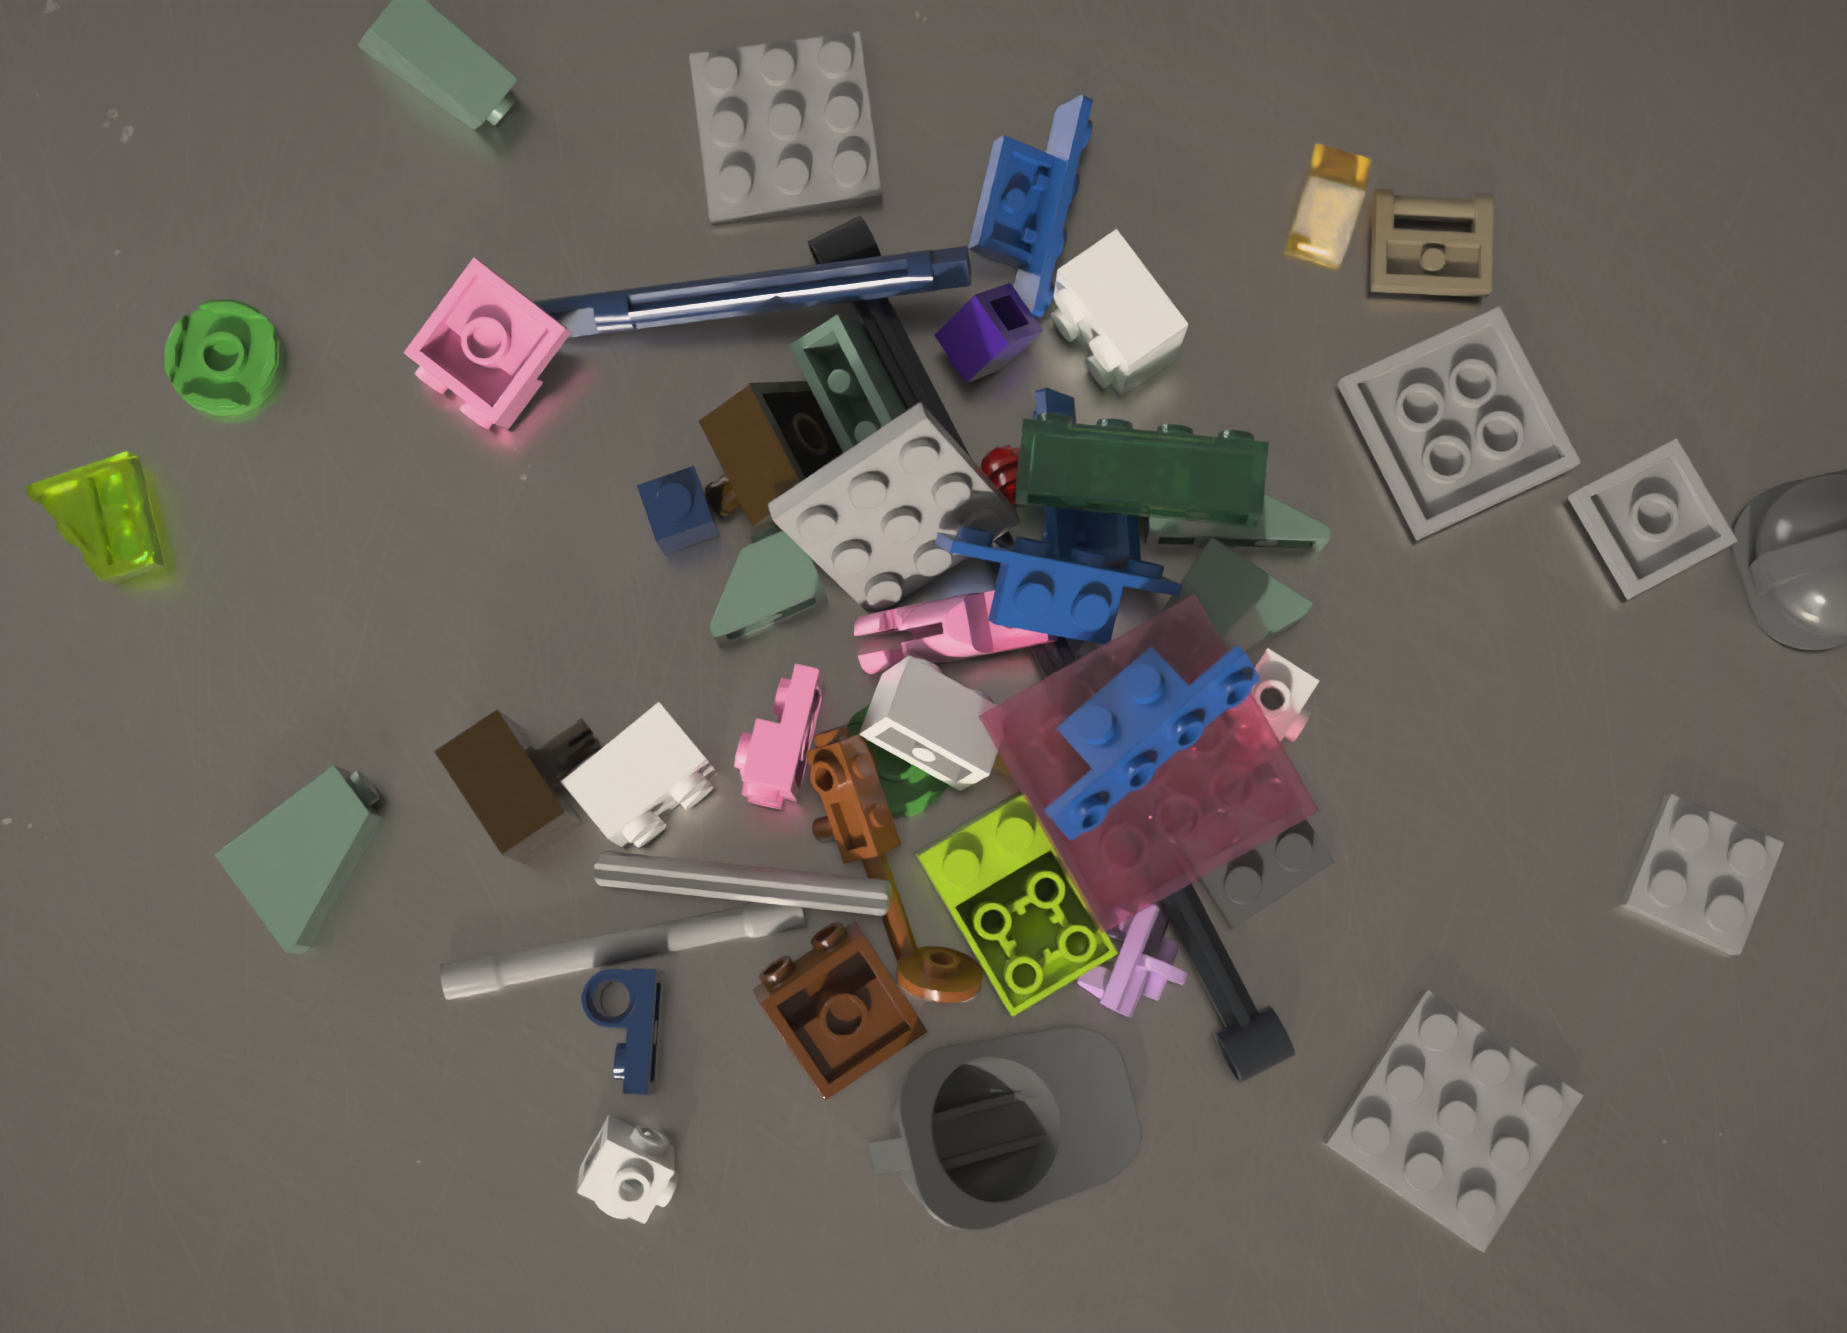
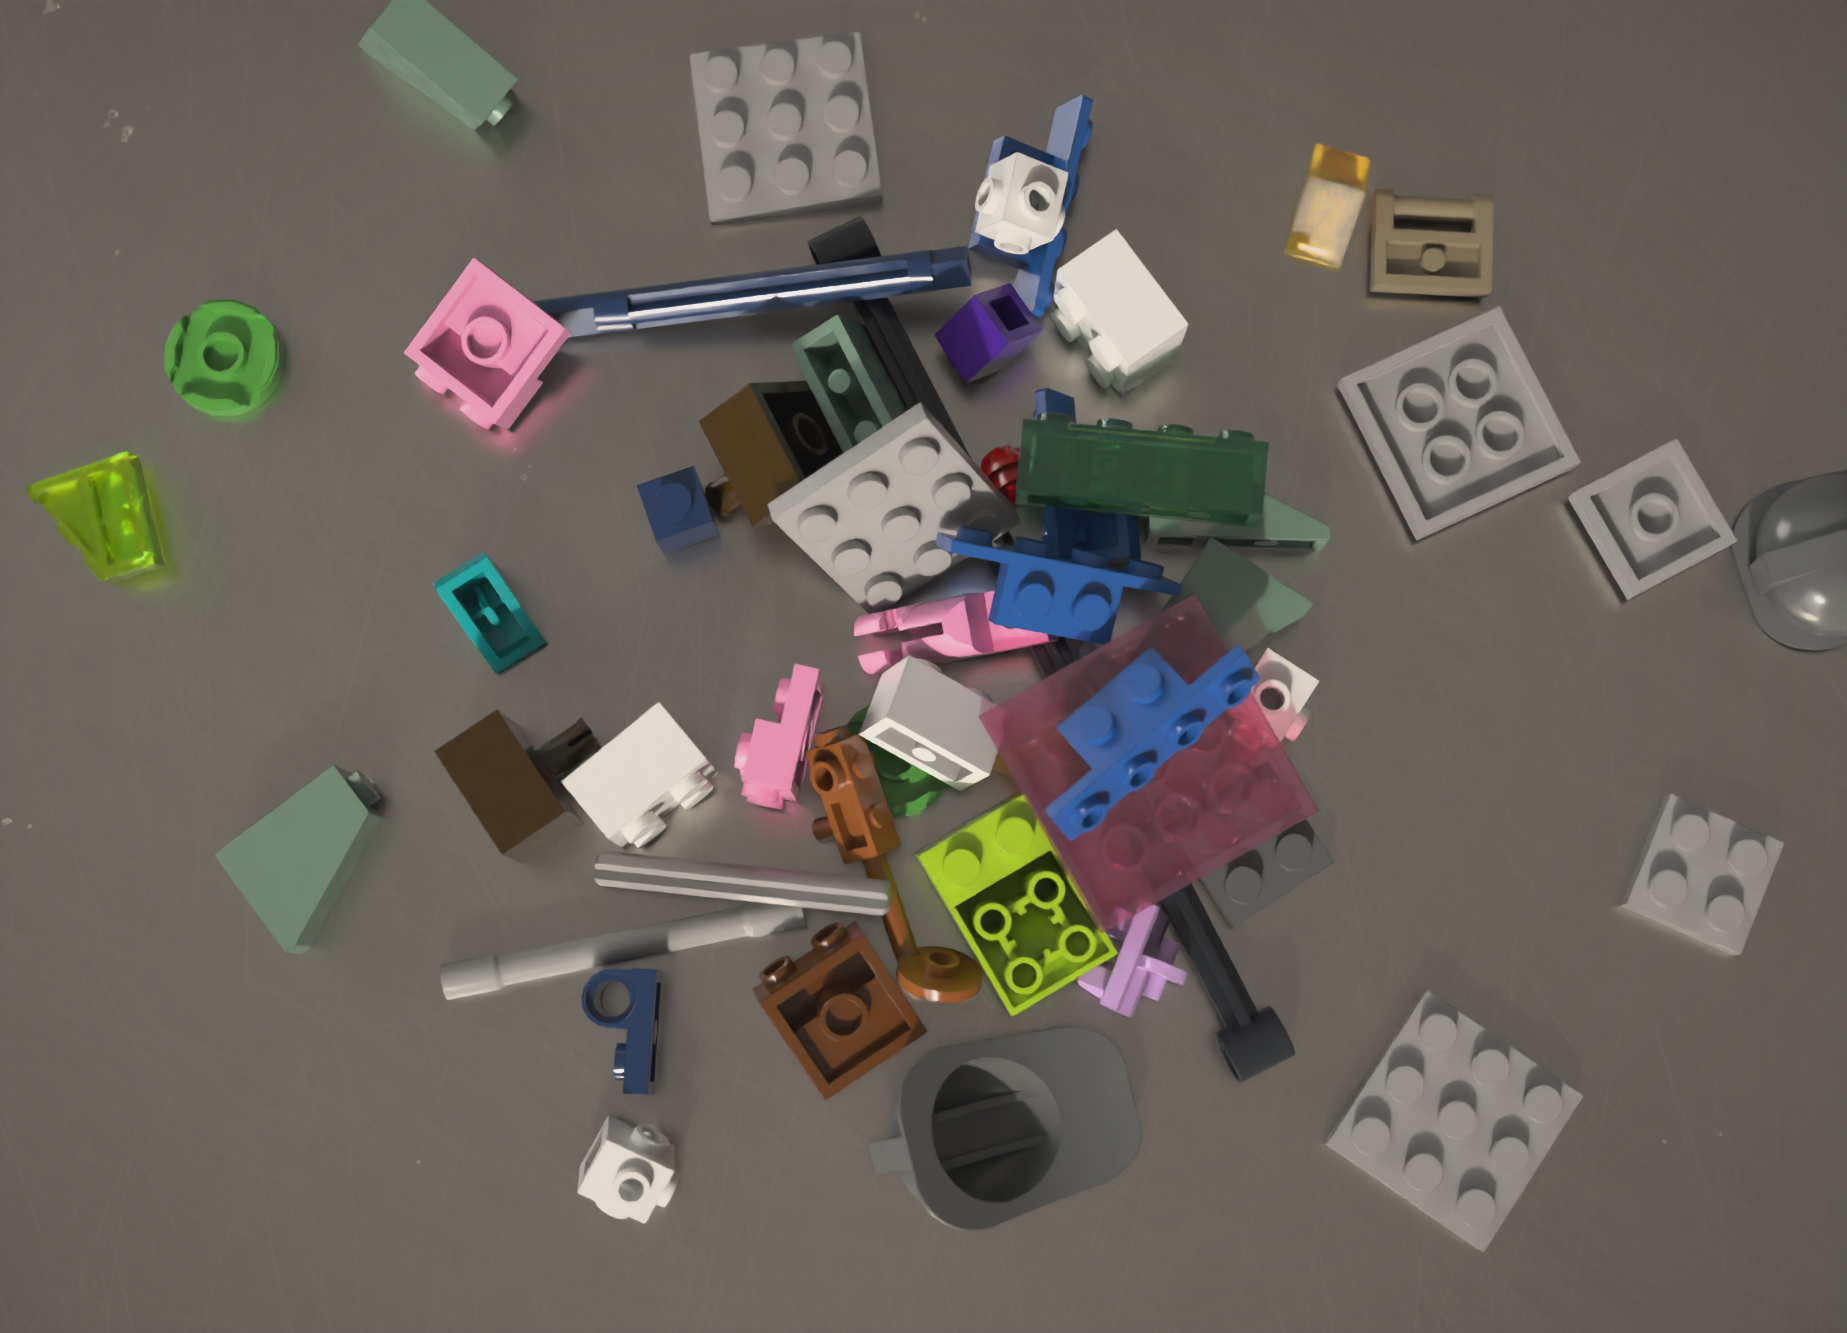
(489, 612): none -> teal slope
(766, 586): sand green slope -> none
(1021, 203): none -> white brick

